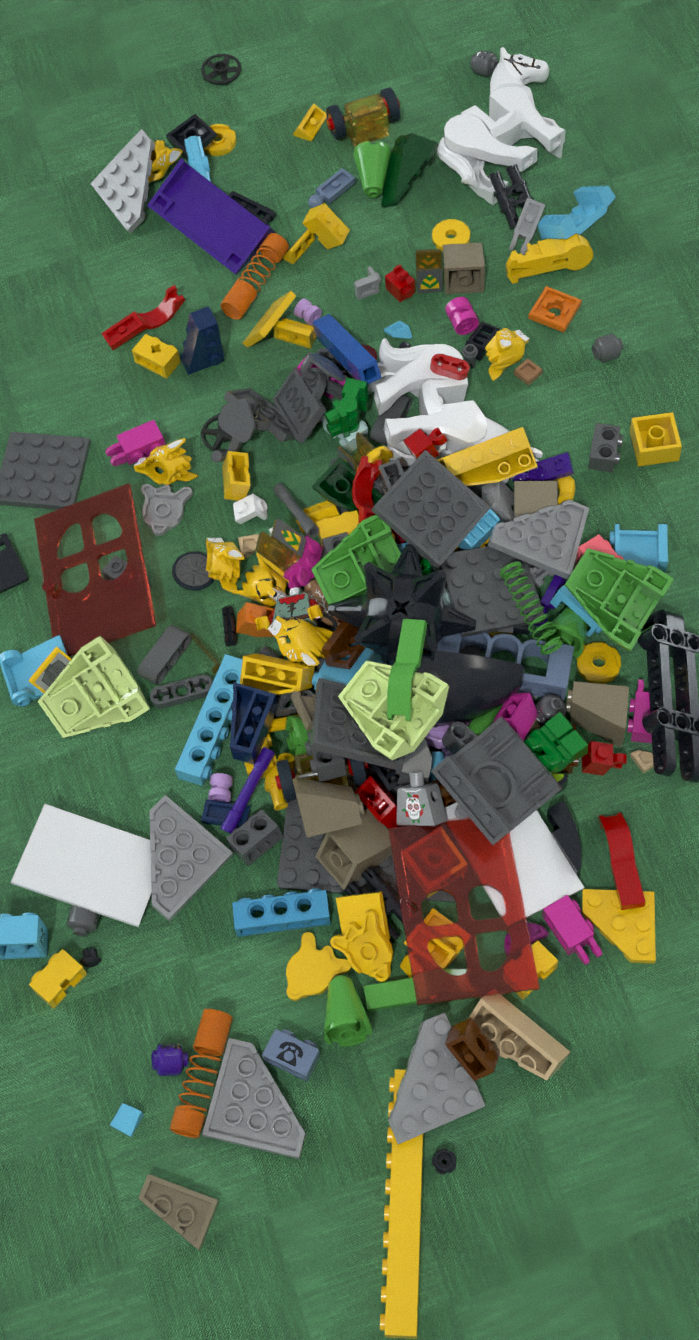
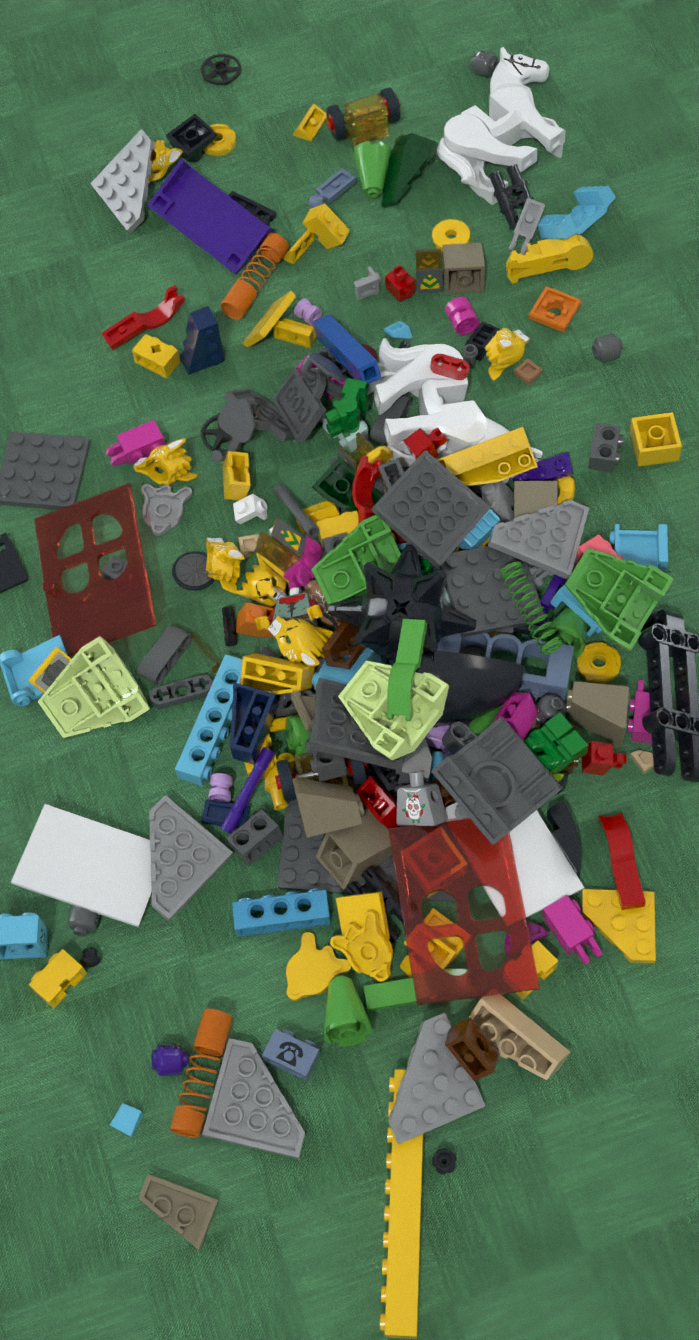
(196, 156): medium azure piece -> none

